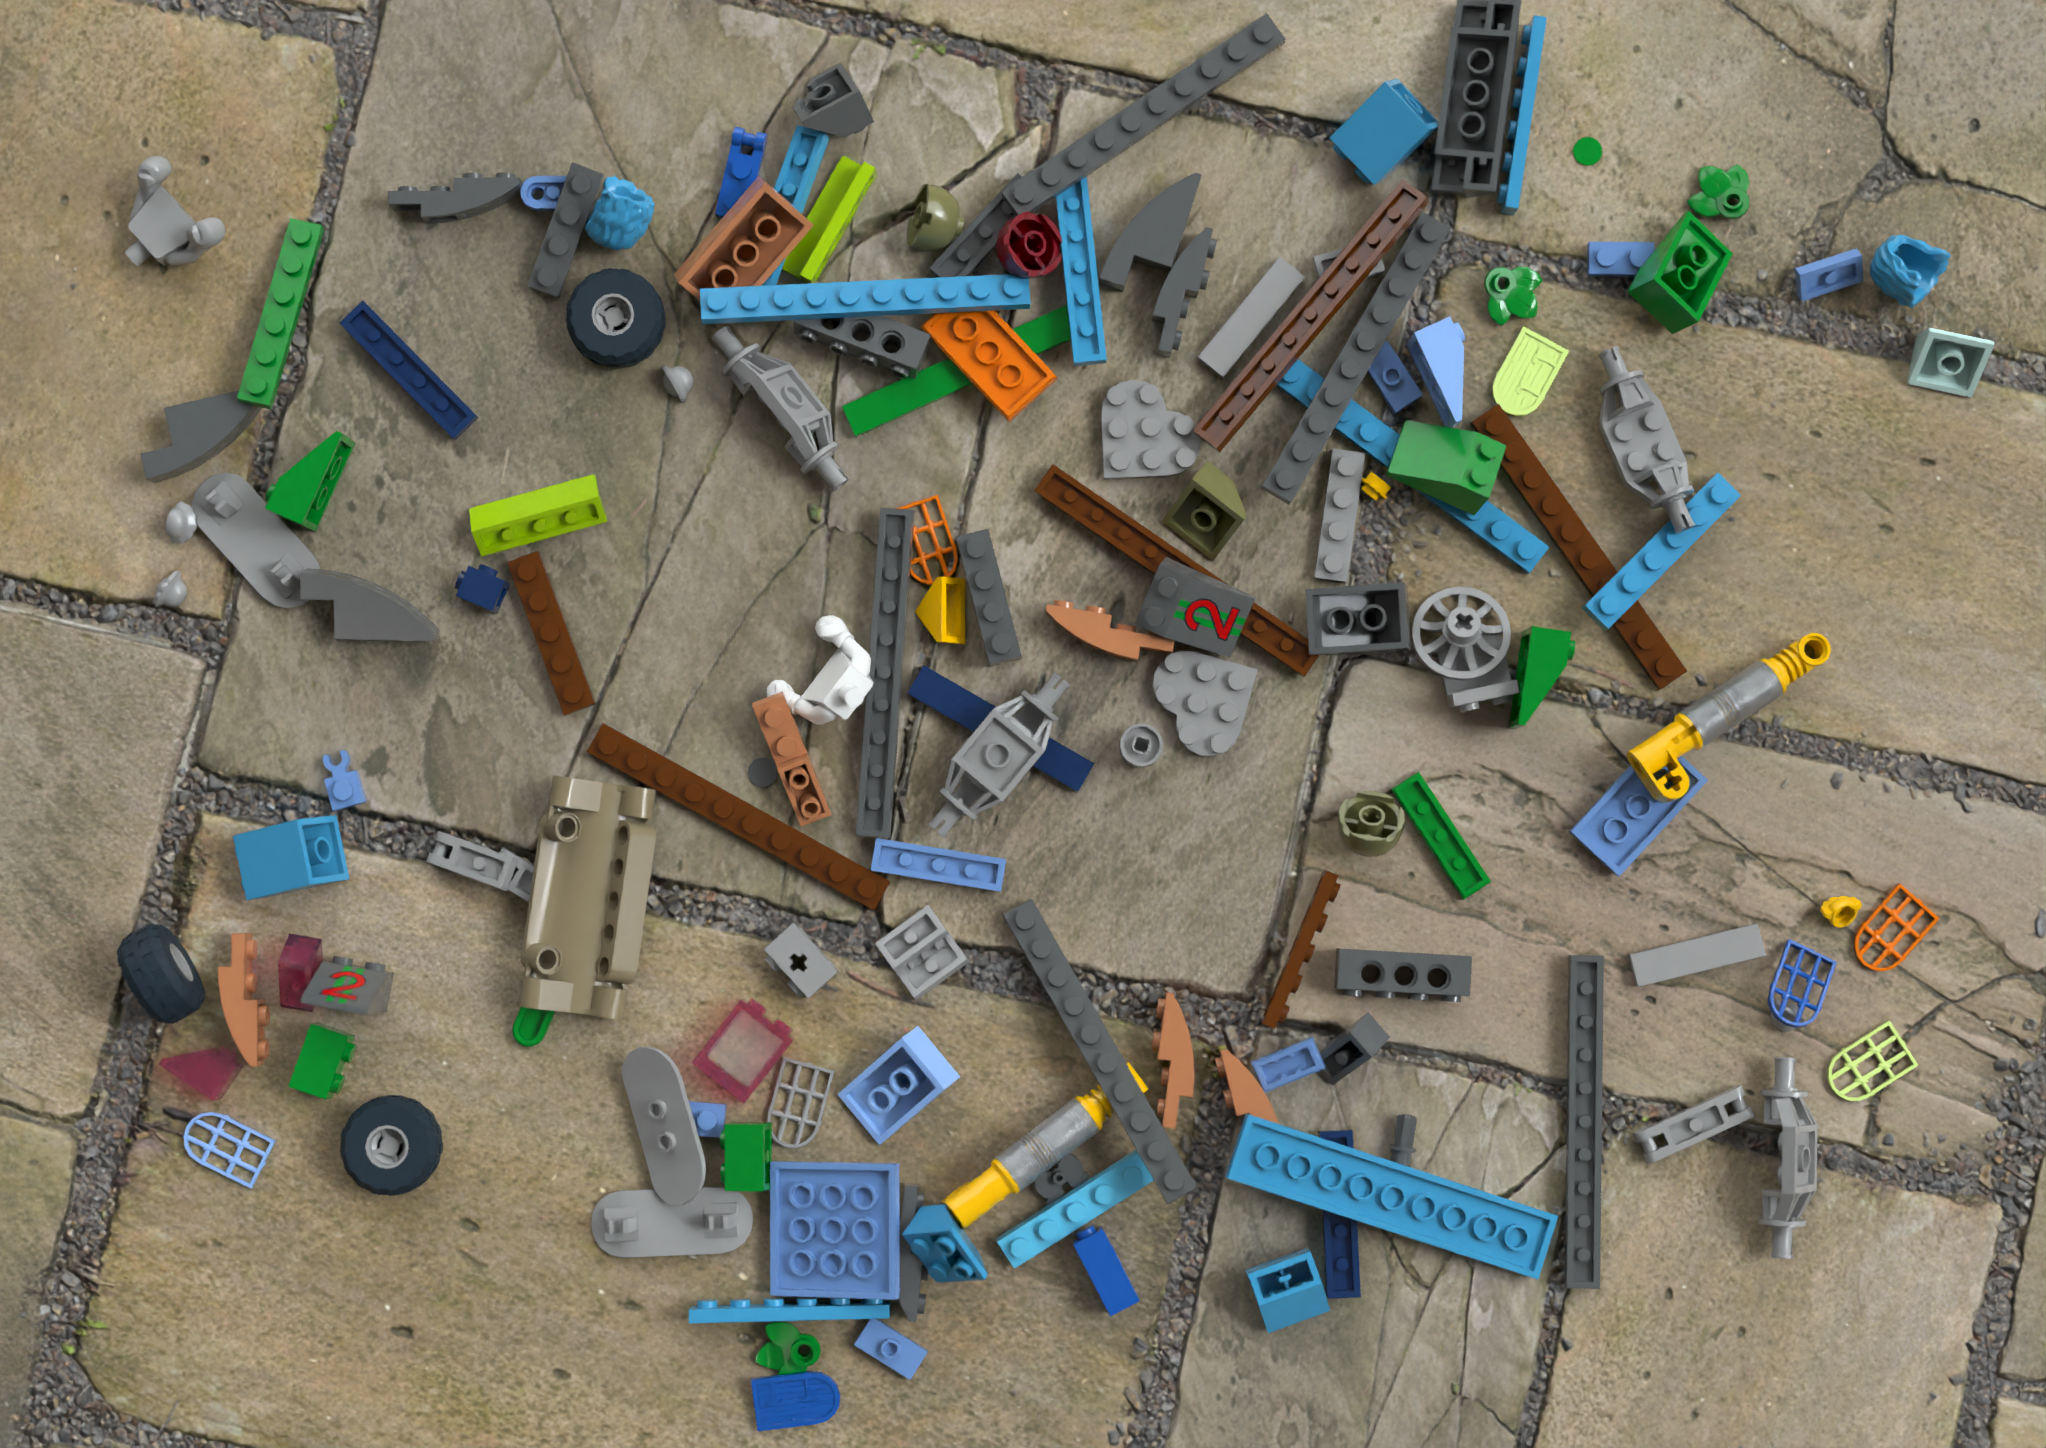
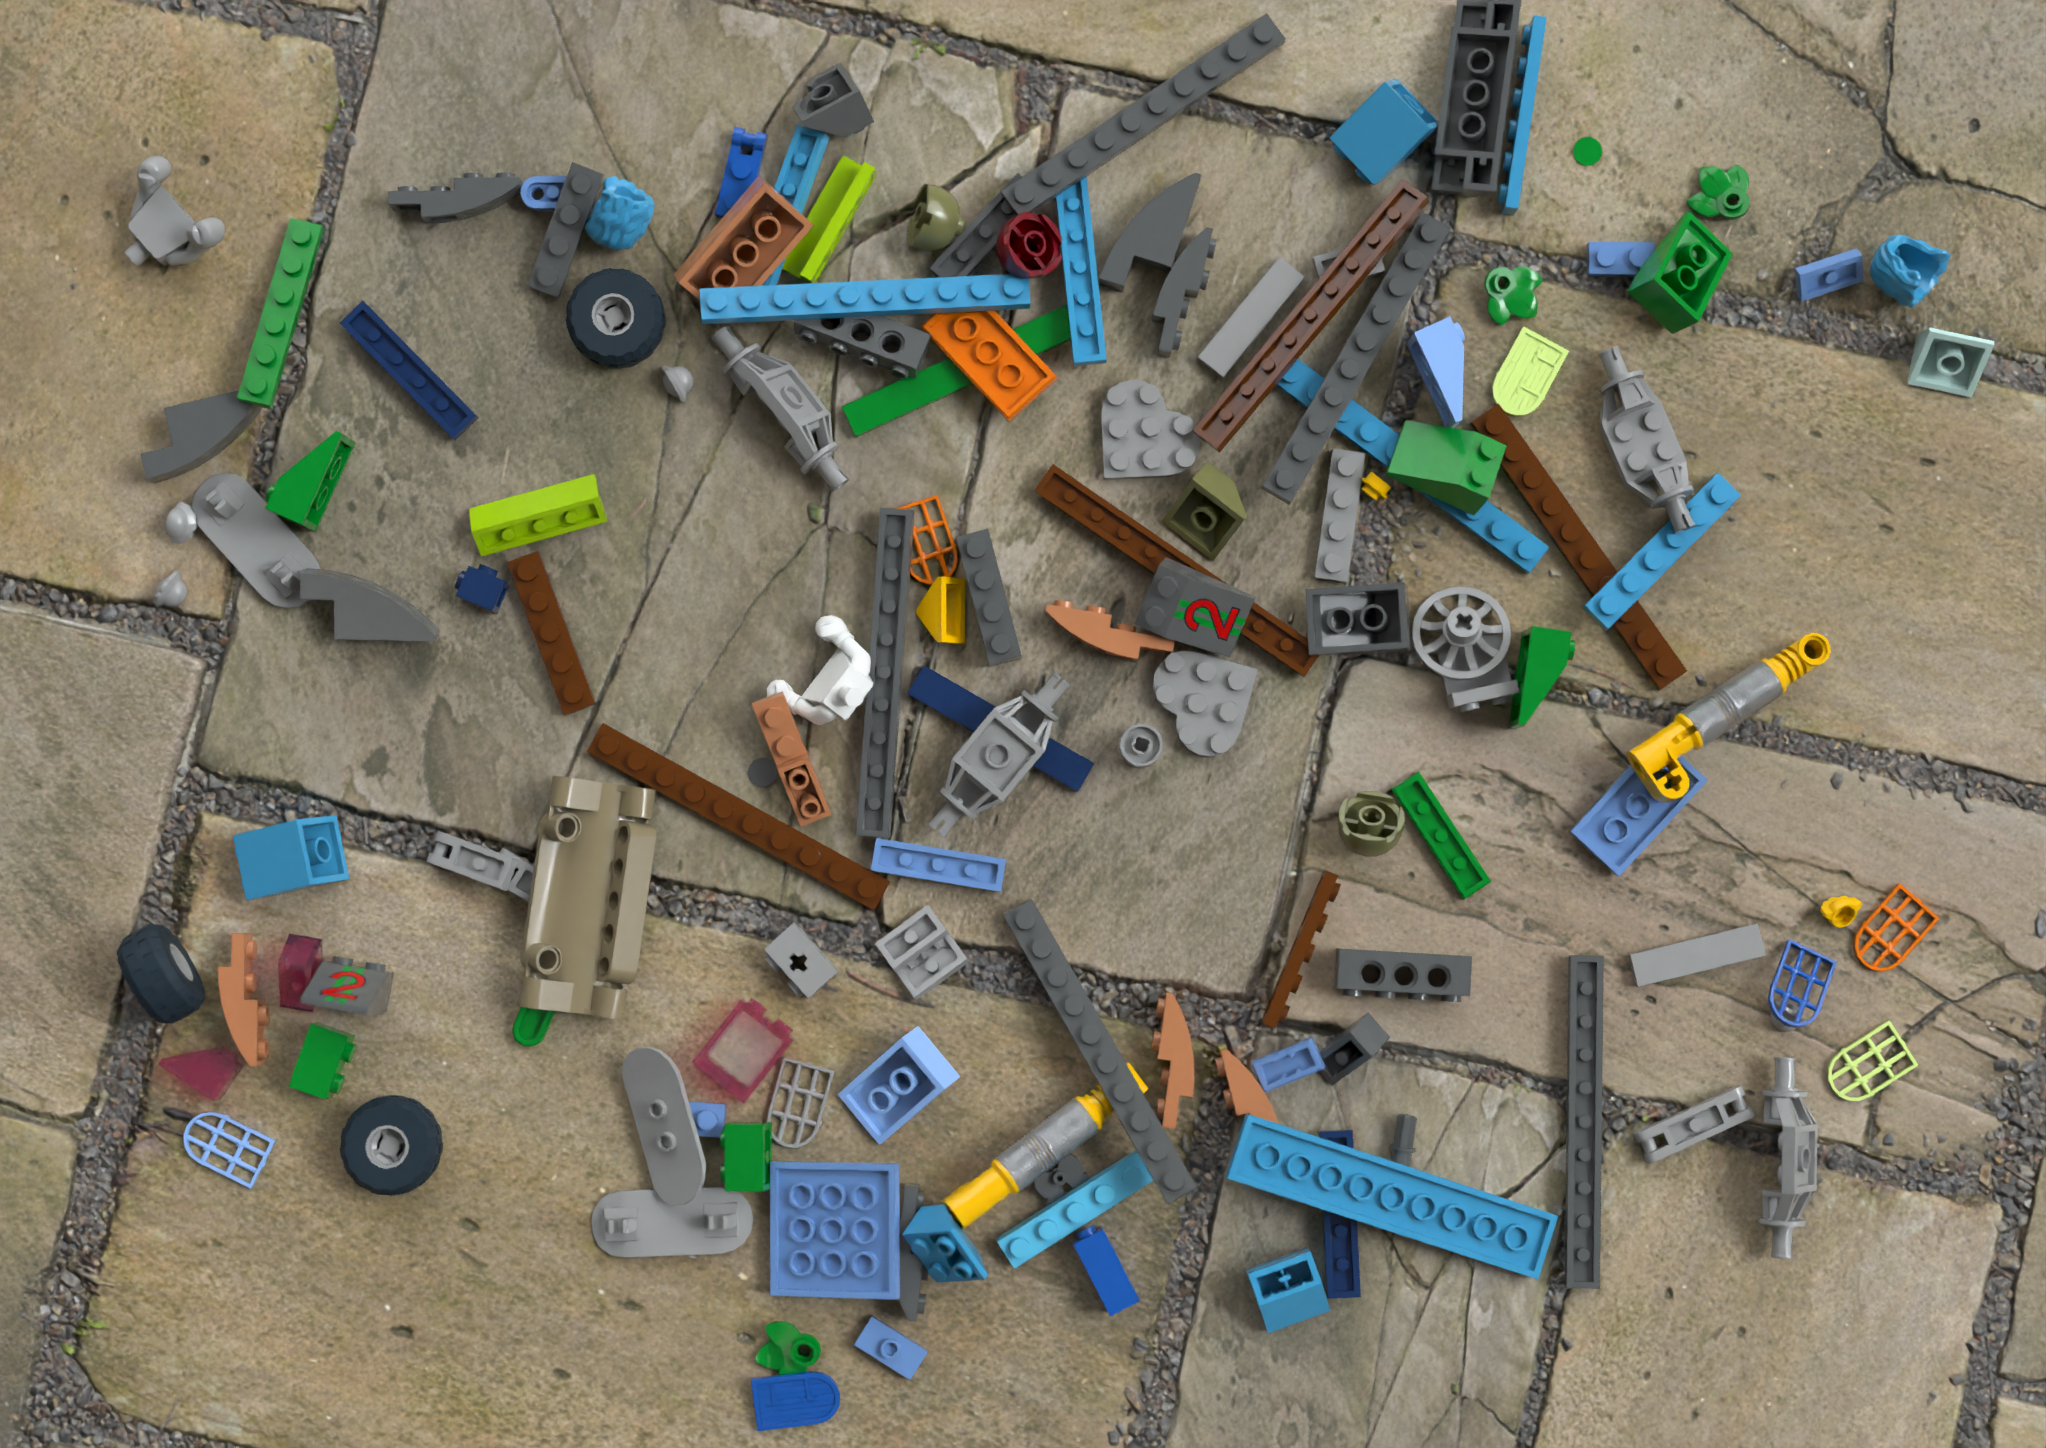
(344, 787): medium blue plate -> none
(775, 1310): dark azure plate -> none
(1393, 379): medium blue plate -> none

